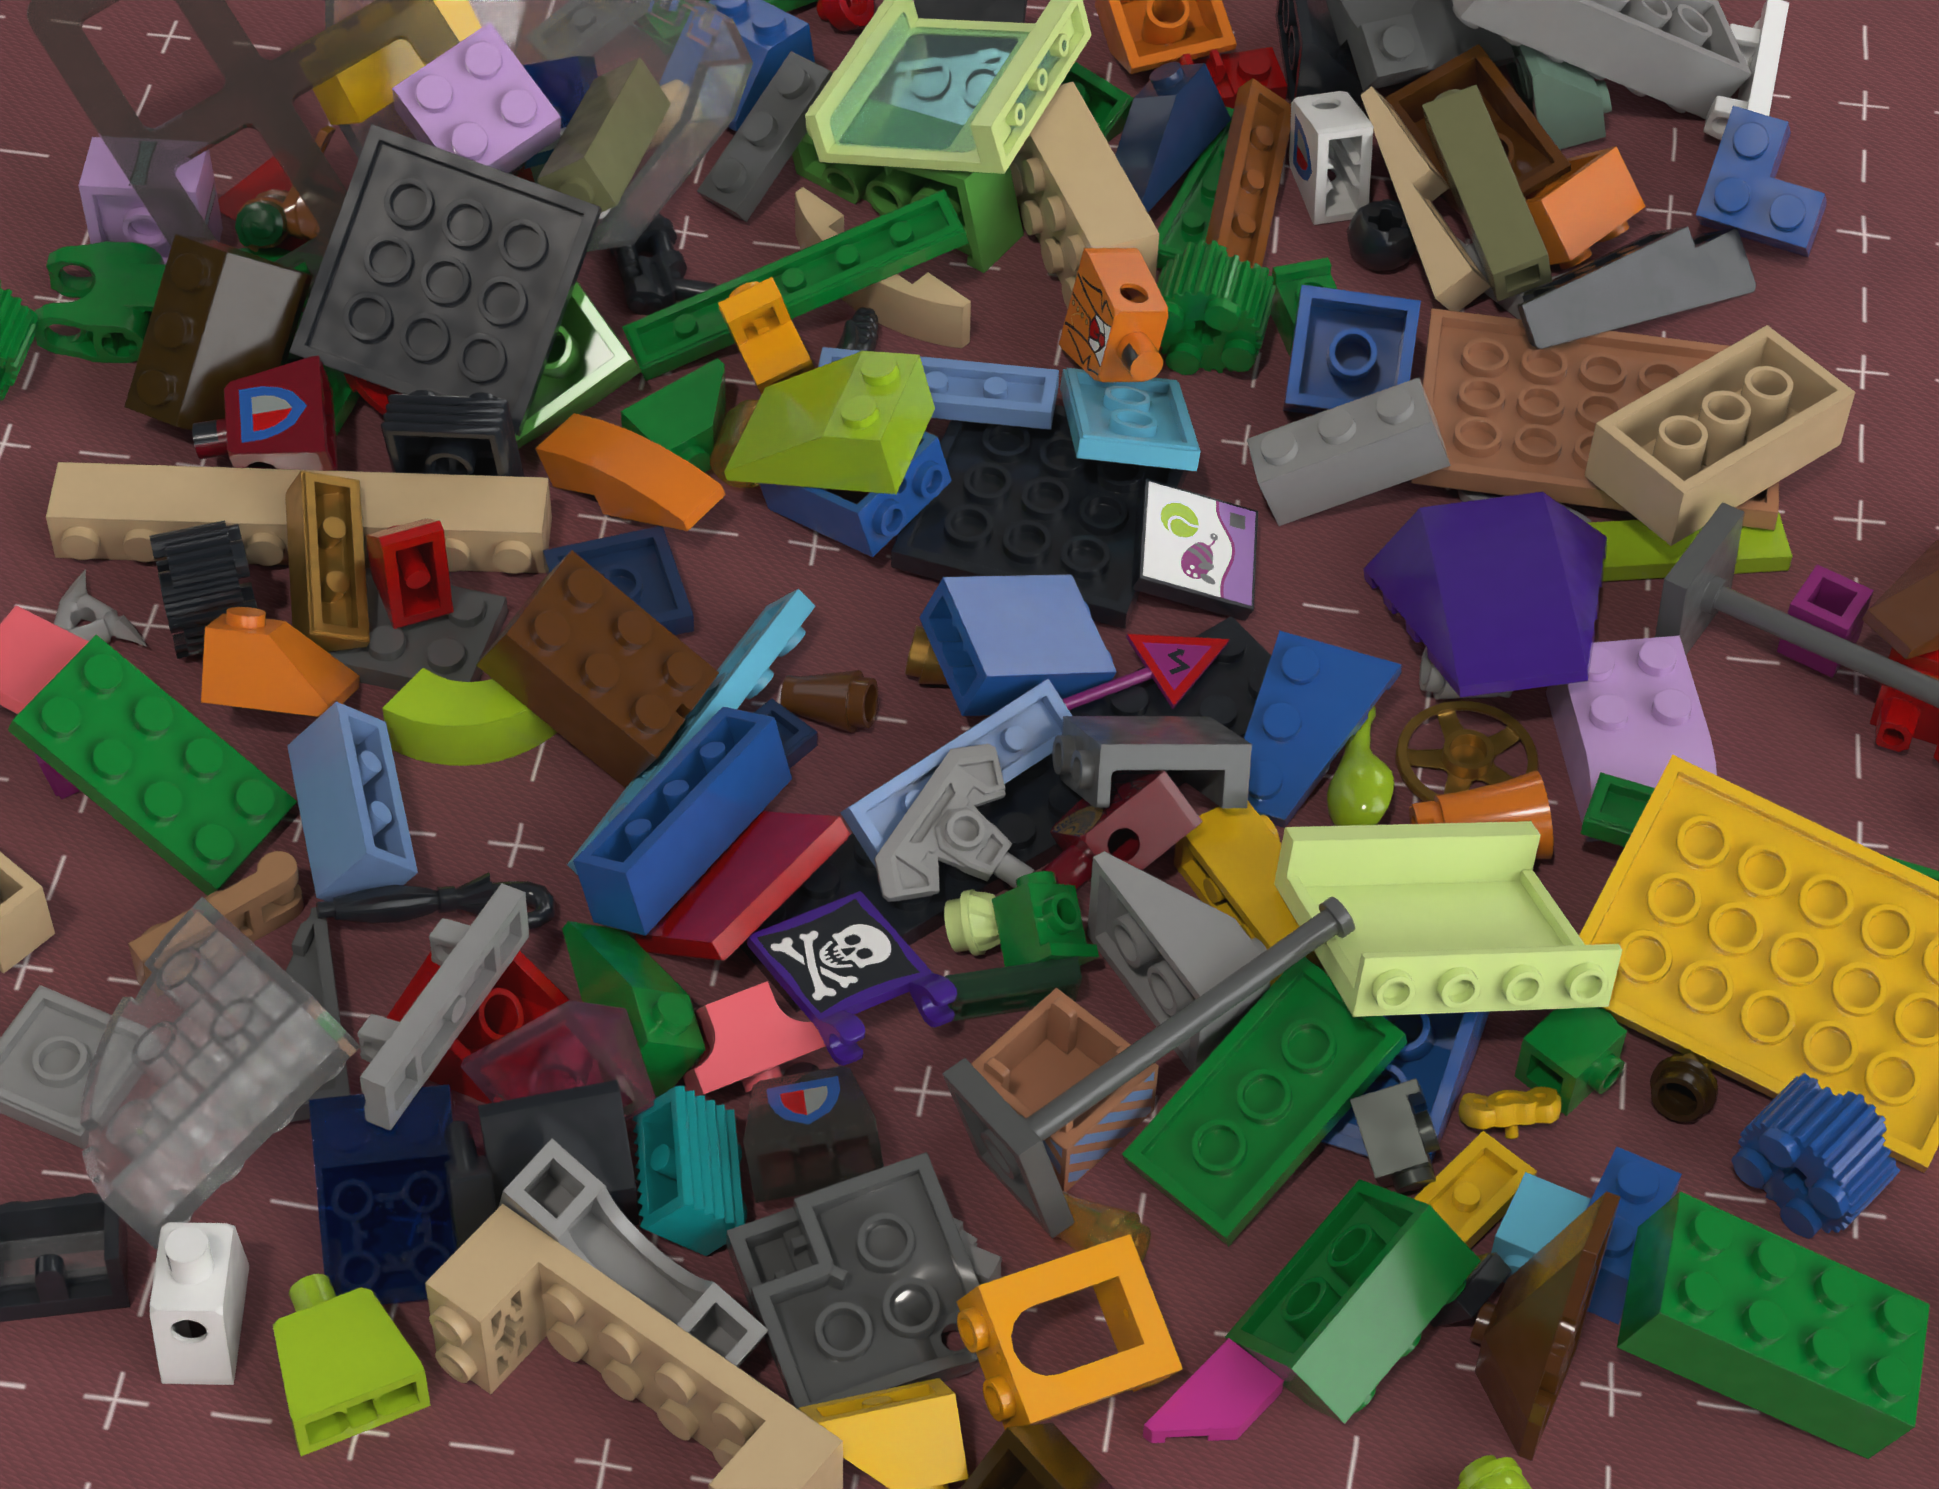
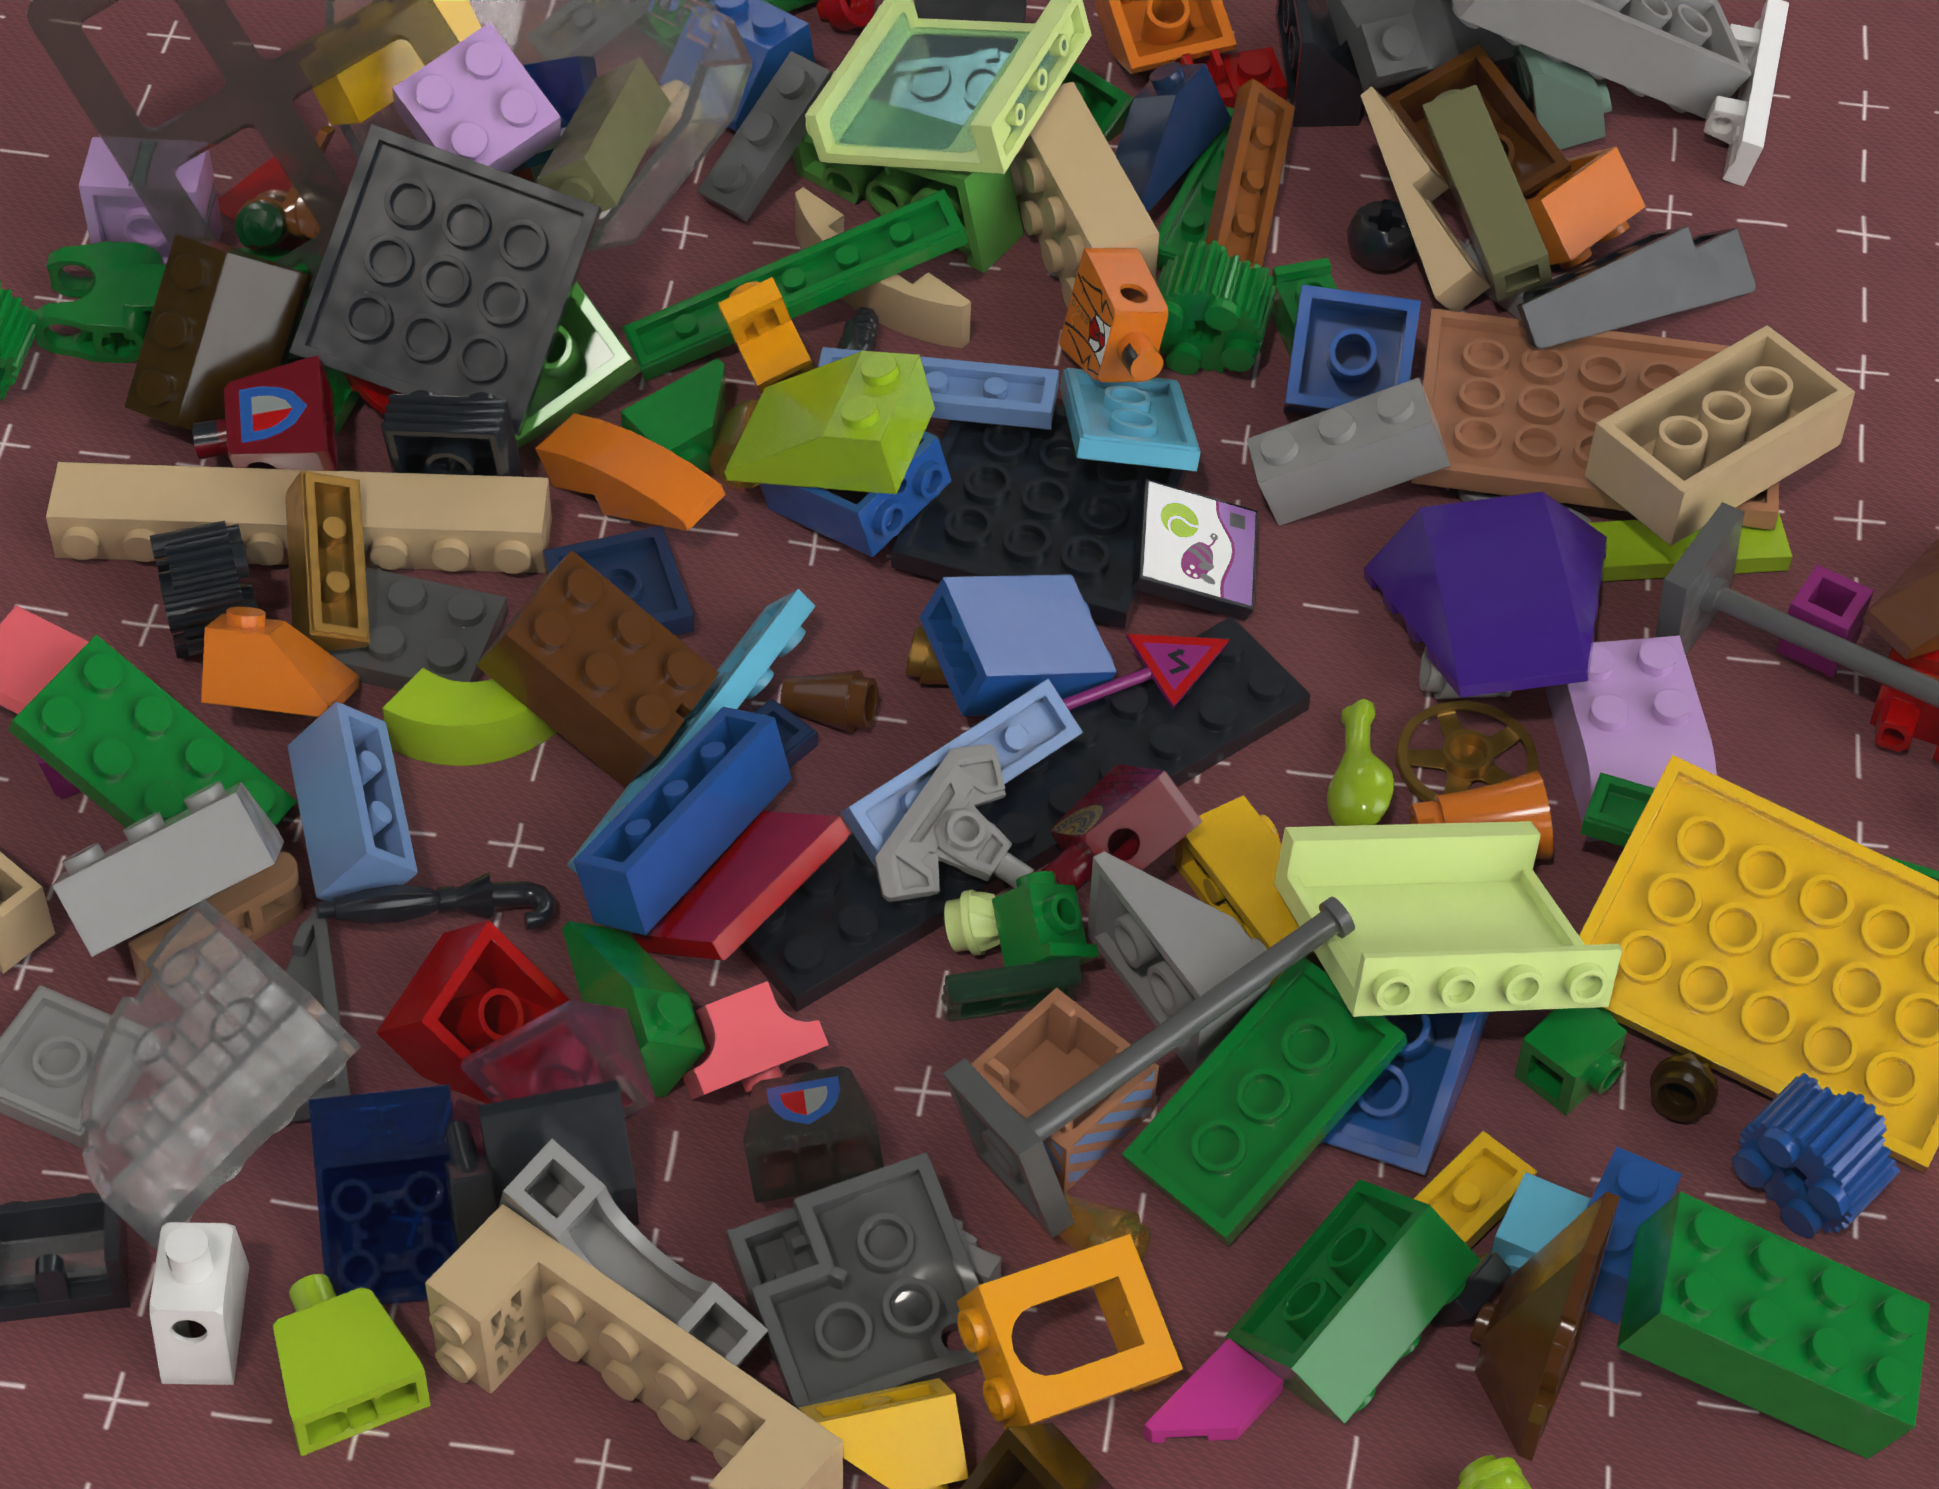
(79, 605): light grey piece -> none
(166, 865): none -> light grey slope
(411, 571): red slope -> none
(471, 964): light grey hinge -> none
(655, 280): black piece -> none
(689, 1170): teal brick -> none
(847, 962): flag -> none
(1206, 751): dark grey panel -> none
(1304, 717): blue wing -> none
(1336, 136): white torso -> none
(1397, 1136): pearl dark grey brick -> none
(1510, 1109): yellow piece -> none
(1747, 195): blue brick -> none

